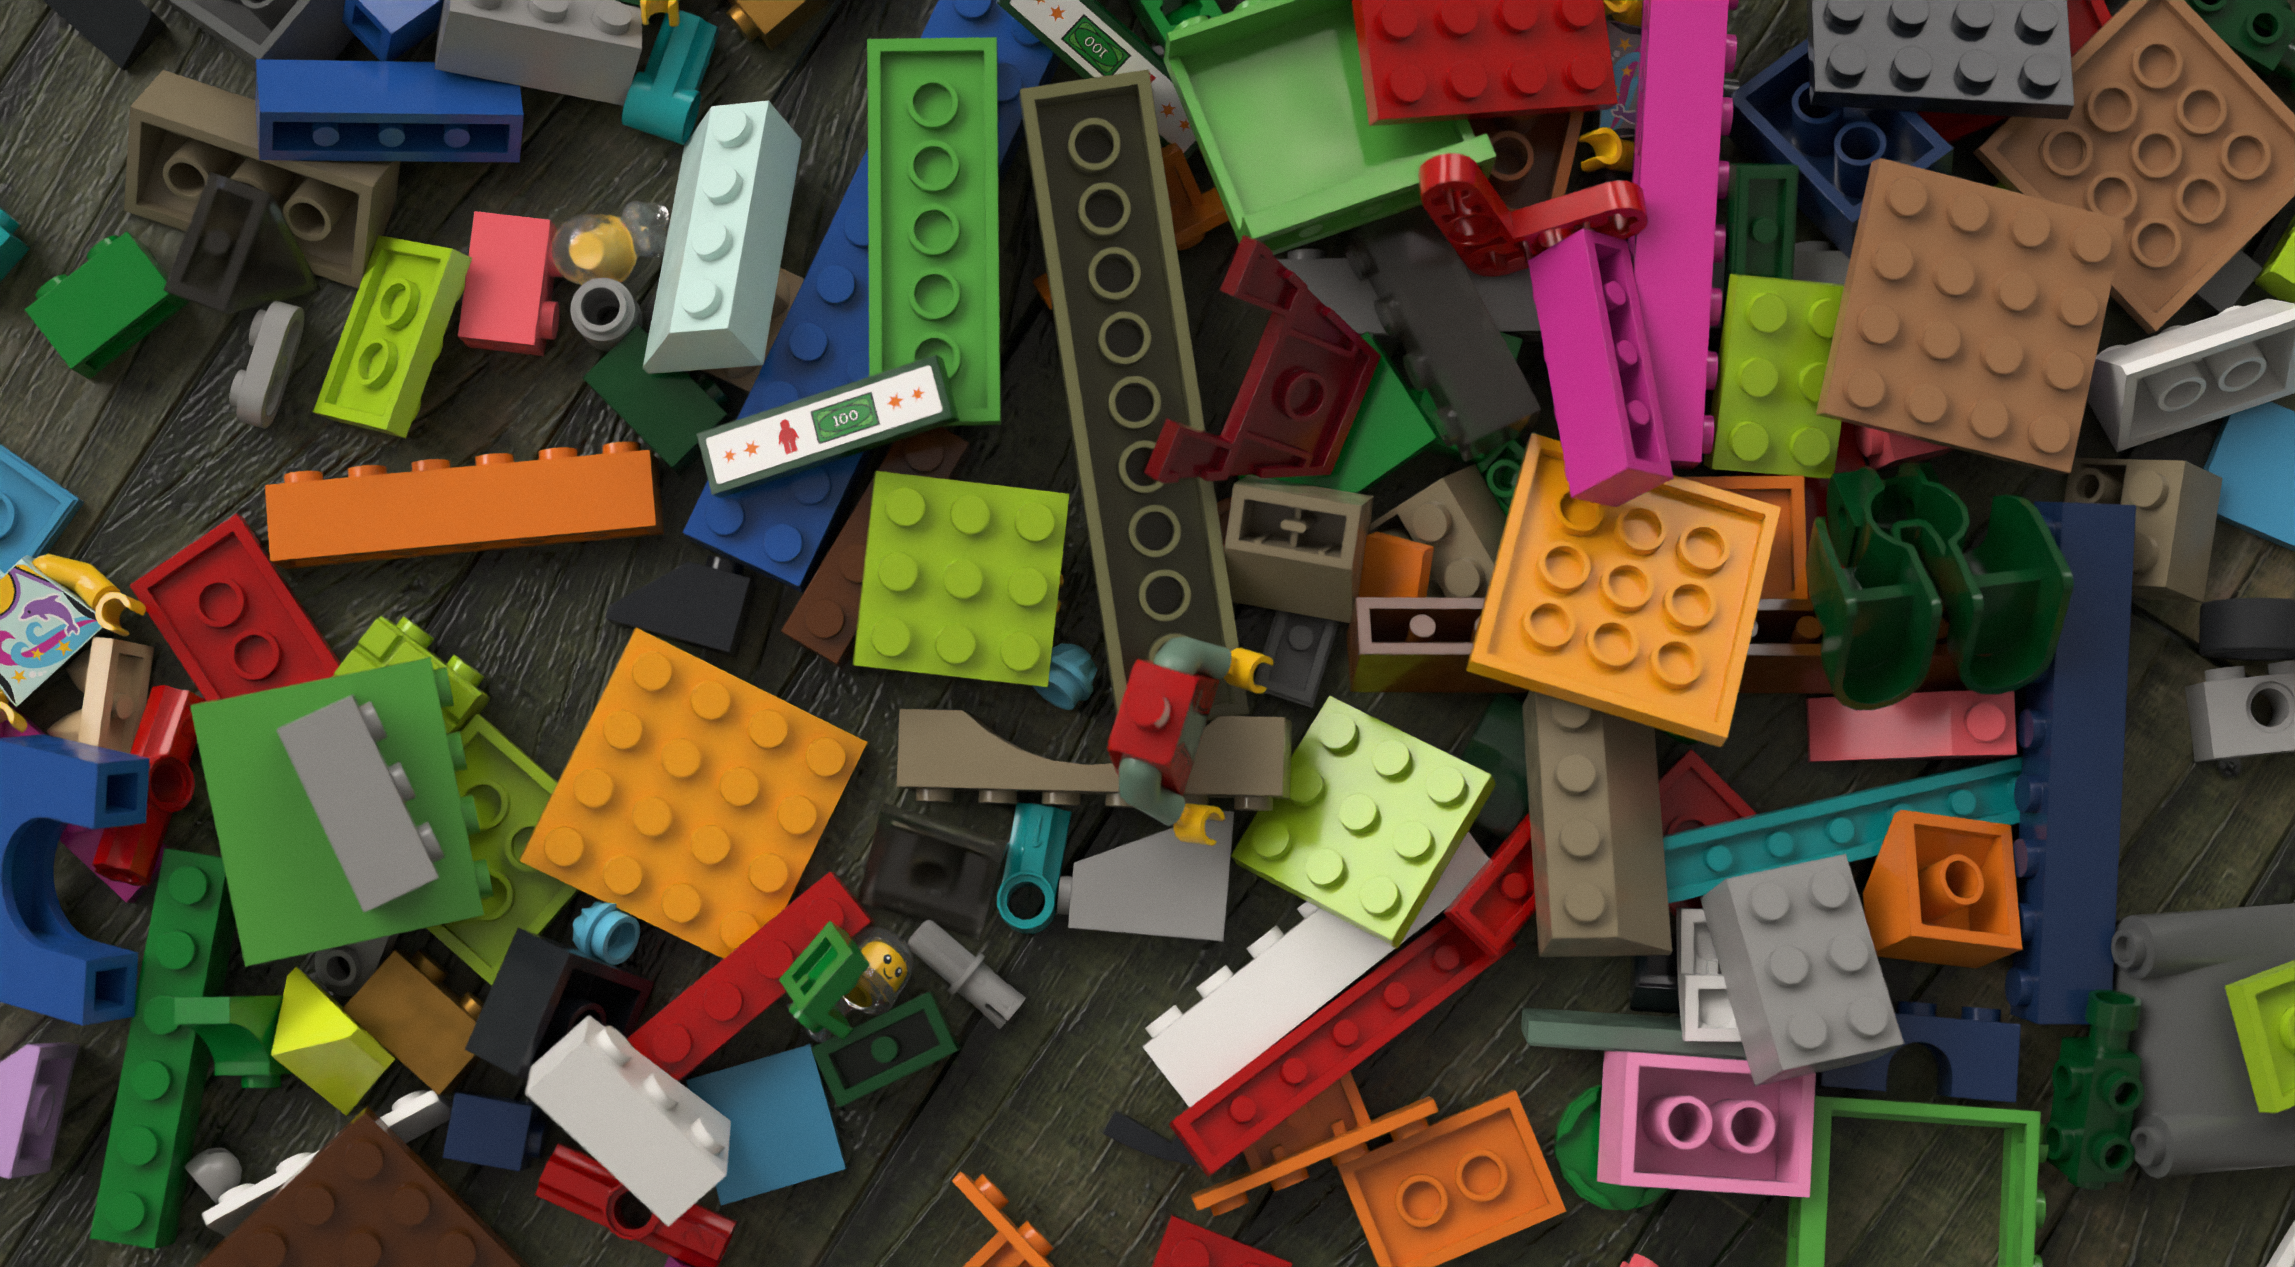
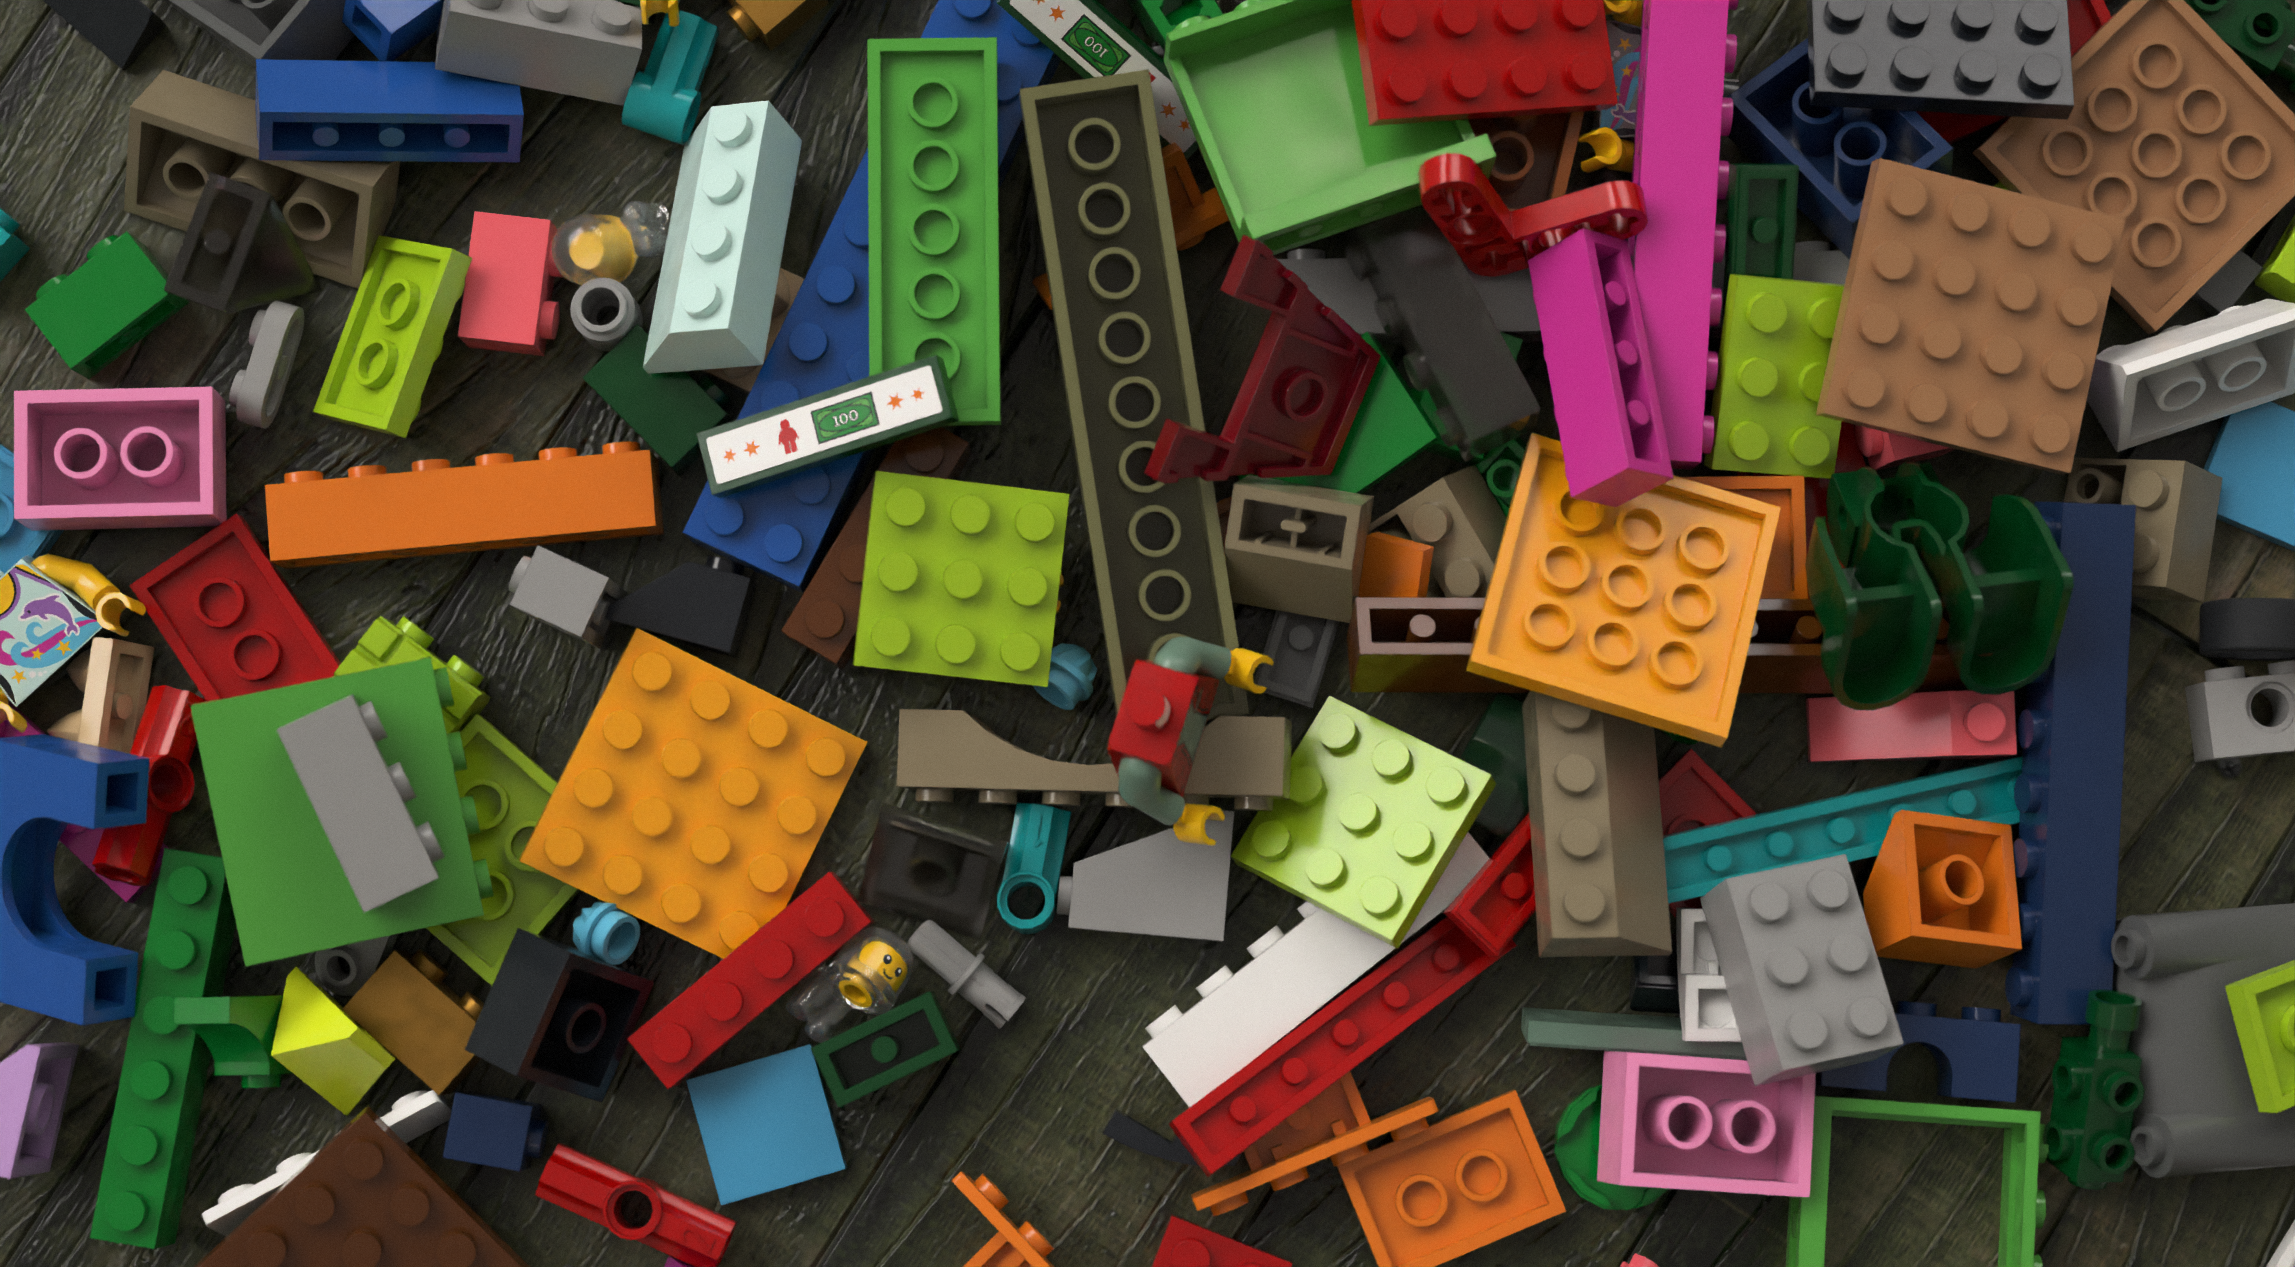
(119, 458): none -> bright pink brick
(215, 1171): light grey hinge -> none
(564, 595): none -> light grey brick
(632, 1118): white wedge -> none
(821, 977): green bracket -> none

